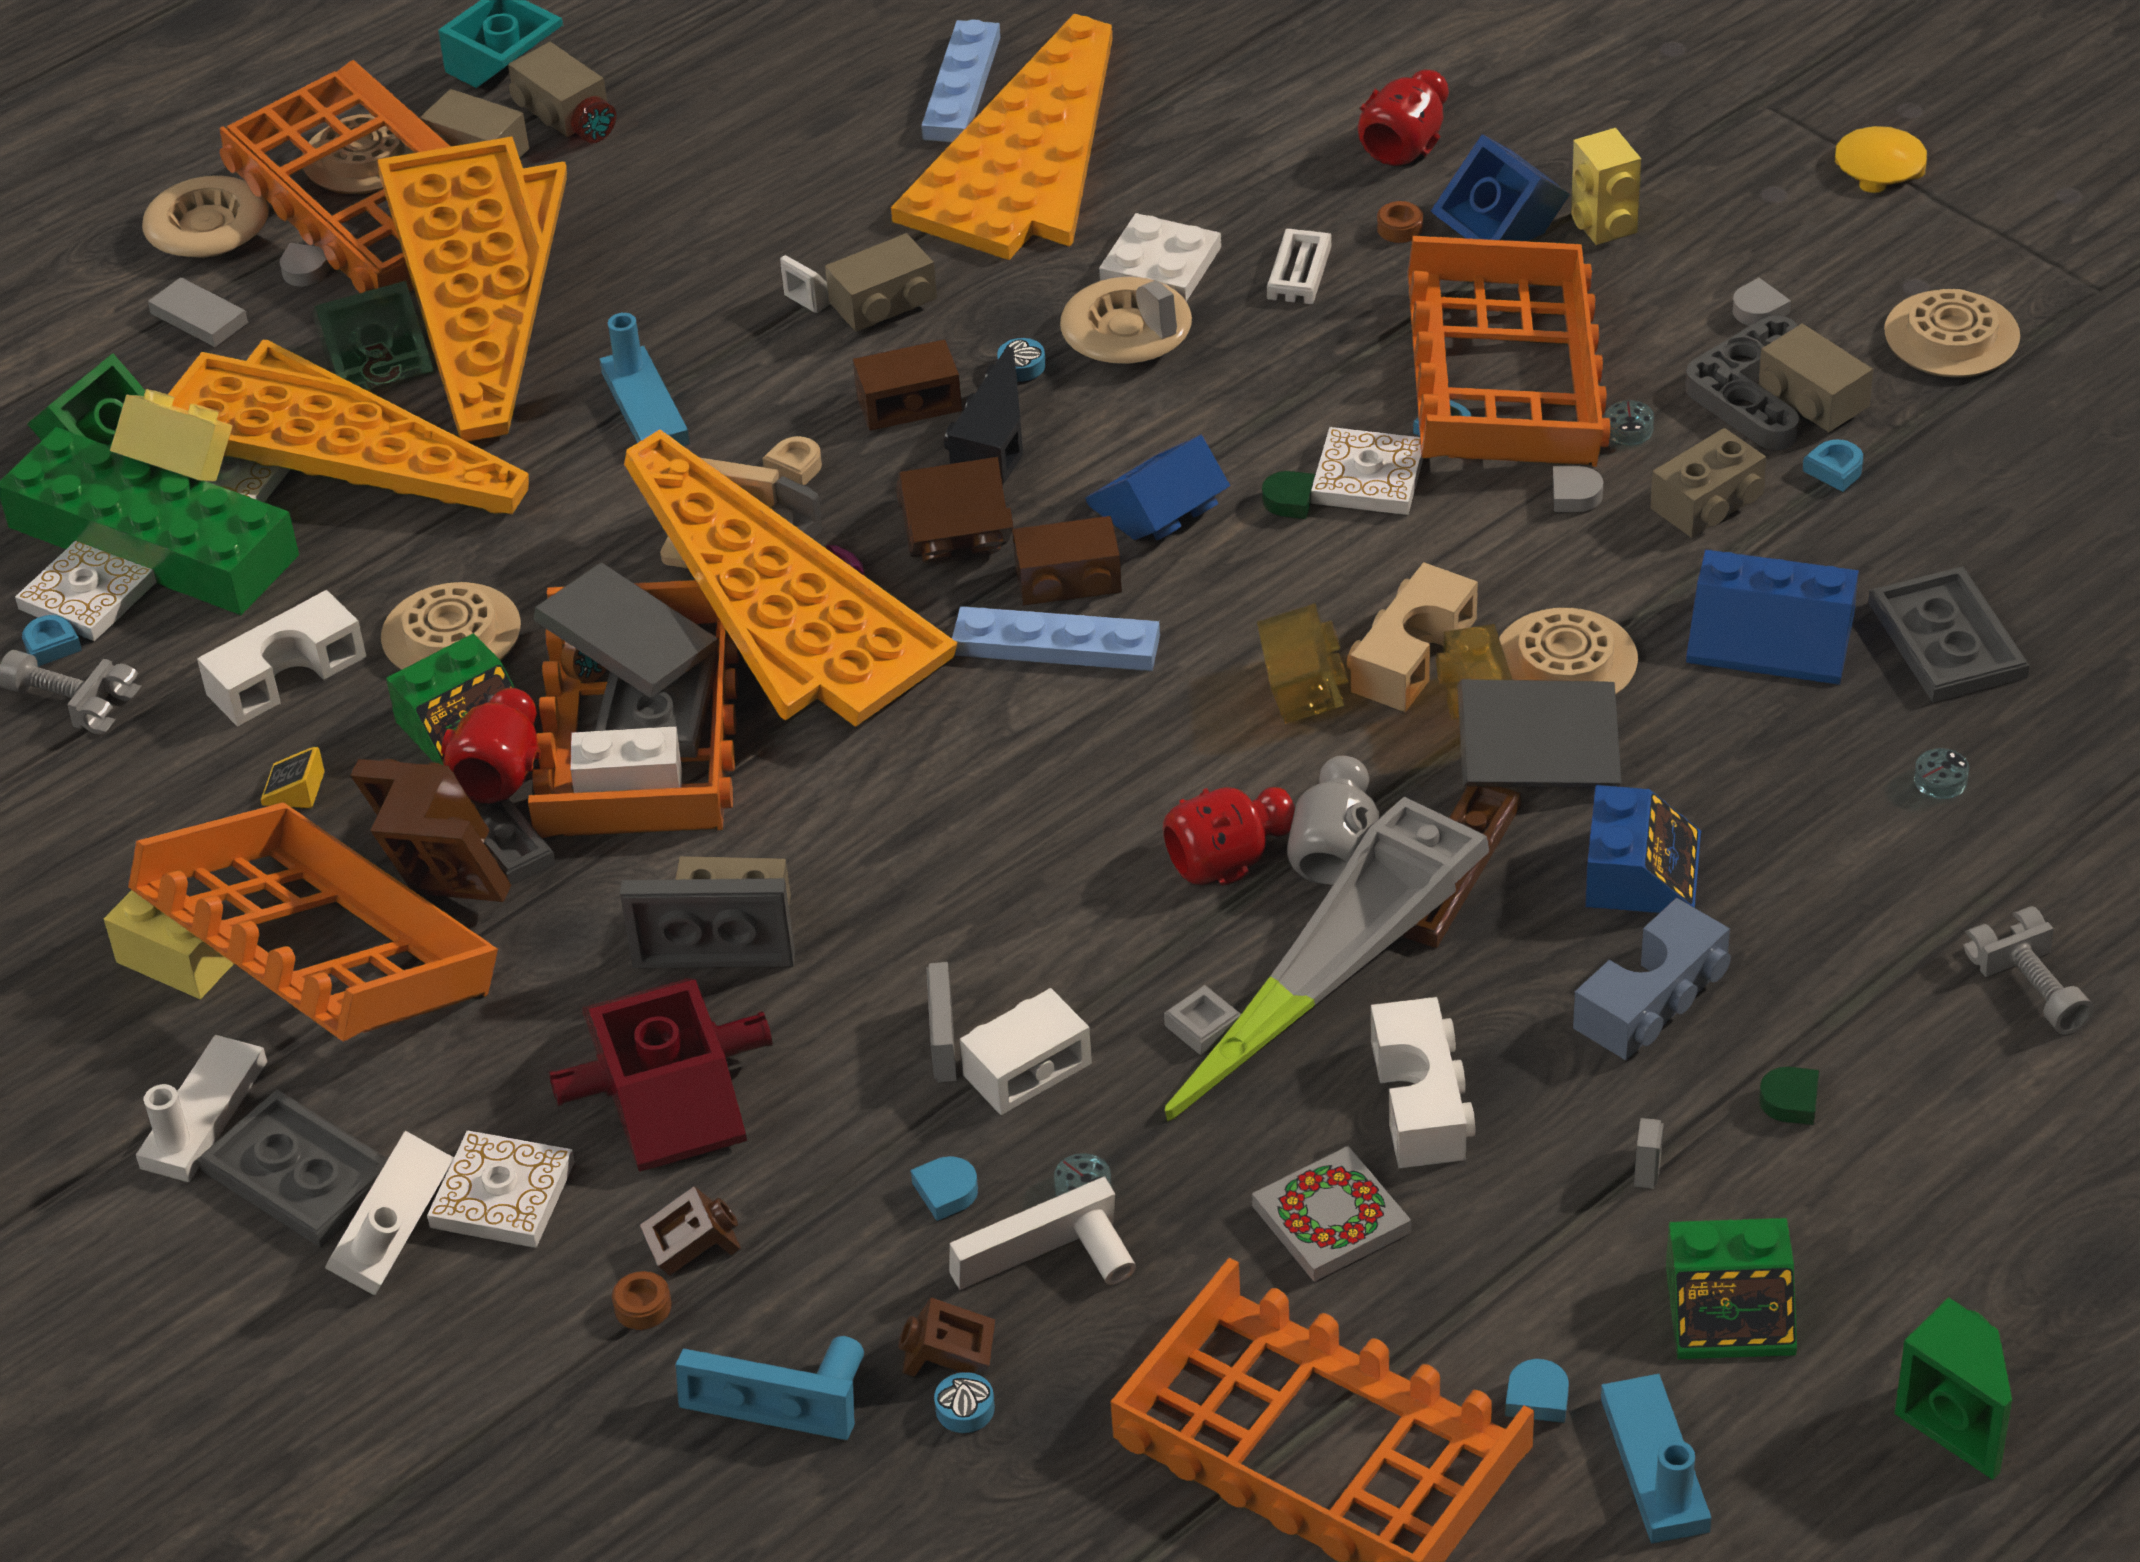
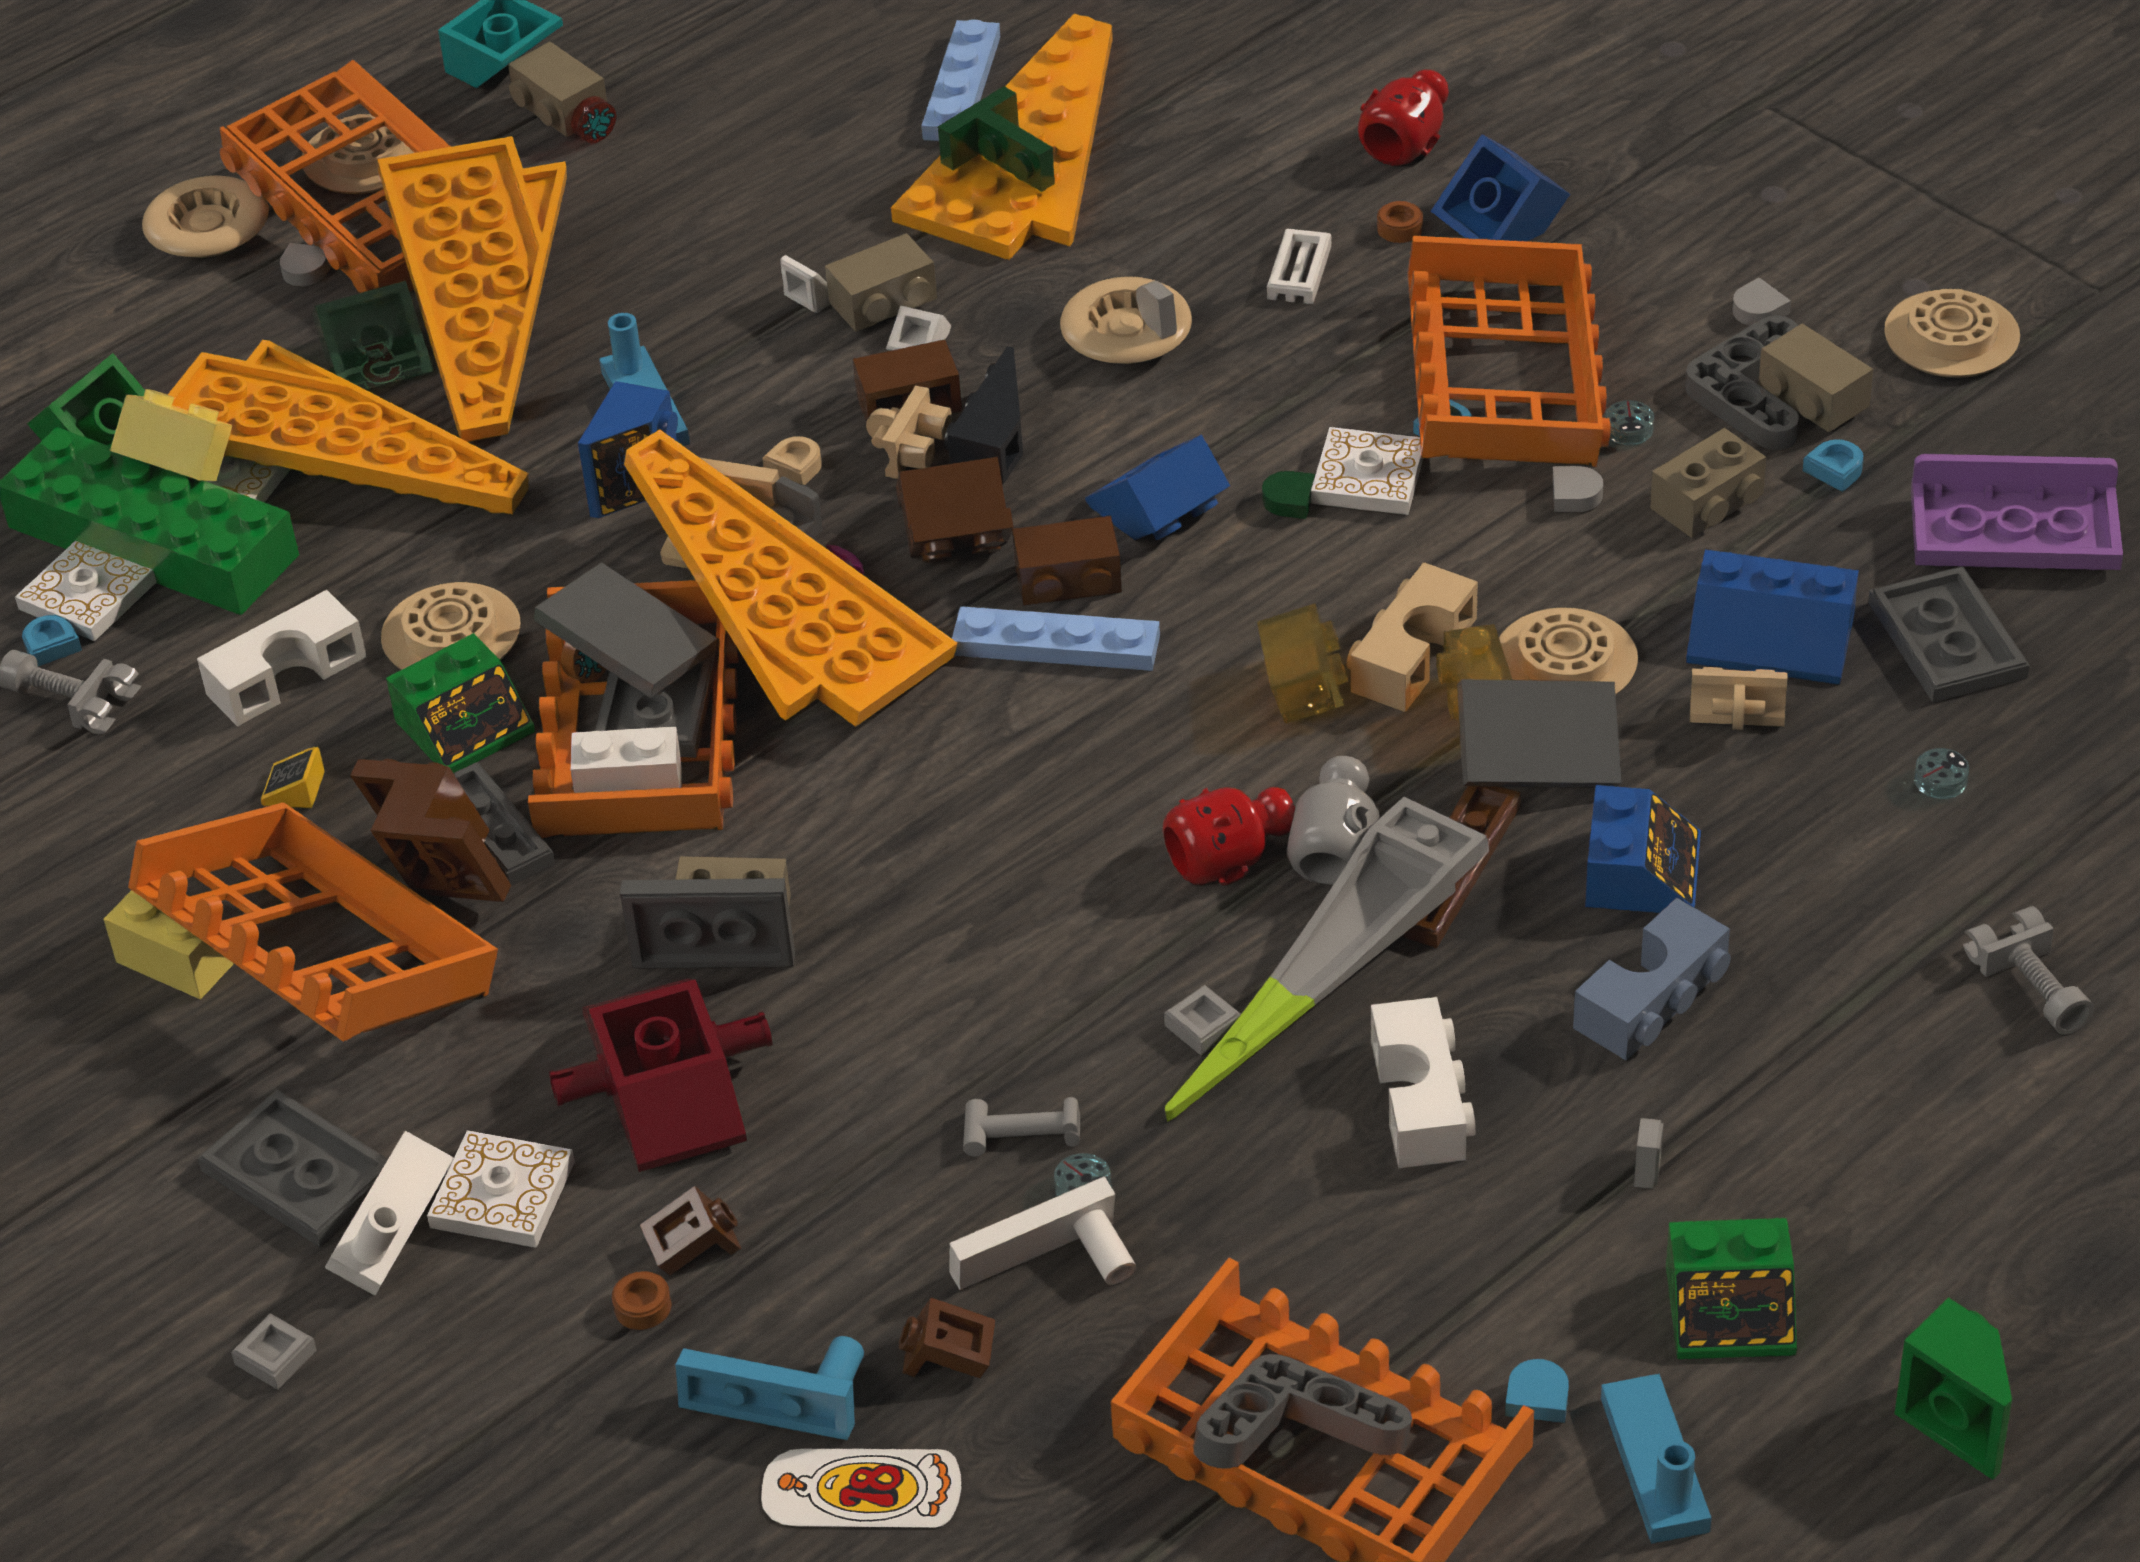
(195, 1115): white piece -> none
(198, 312): light grey tile -> none
(274, 1351): none -> light grey tile
(468, 120): dark tan brick -> none
(494, 746): red piece -> none
(621, 421): none -> blue slope
(862, 1488): none -> sticker
(904, 431): none -> tan hips
(917, 328): none -> white slope
(941, 1022): light grey tile -> none
(946, 1185): dark azure tile -> none
(964, 1402): tile -> none
(980, 1126): none -> light grey piece
(994, 132): none -> dark green bracket
(1025, 1051): white brick -> none
(1028, 357): tile -> none
(1162, 252): white plate -> none
(1292, 1389): none -> dark grey beam
(1331, 1213): light grey tile -> none
(1605, 186): light yellow brick -> none
(1738, 697): none -> tan hips
(1790, 1094): dark green tile -> none
(1881, 157): yellow dish -> none
(2016, 512): none -> medium lavender bracket

